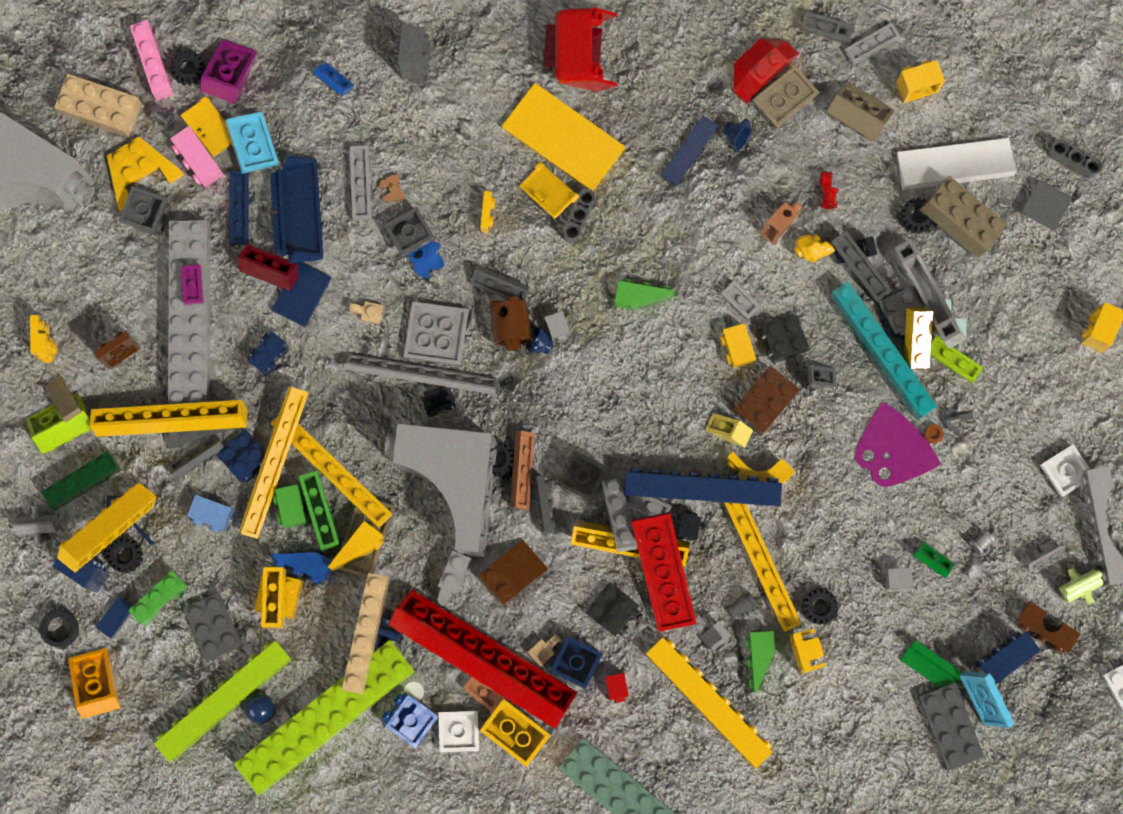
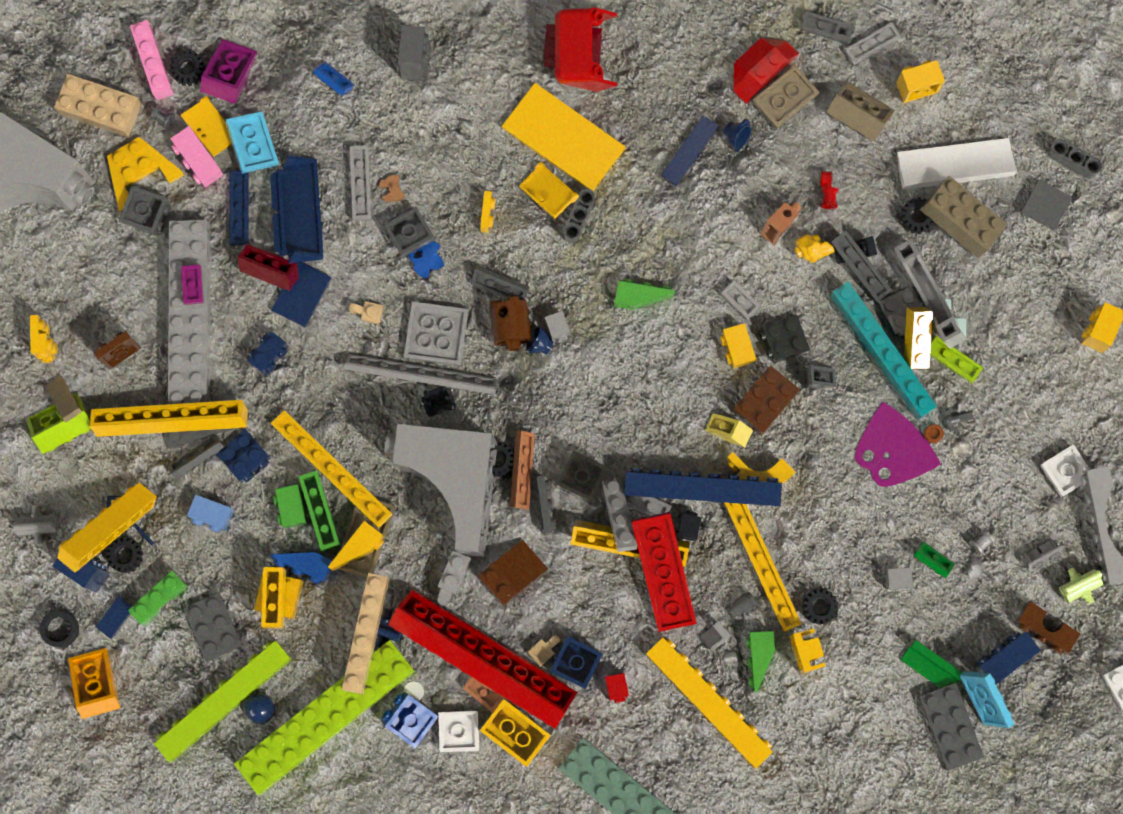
(81, 480): dark green brick -> none
(273, 462): yellow plate -> none
(613, 610): pearl dark grey plate -> none

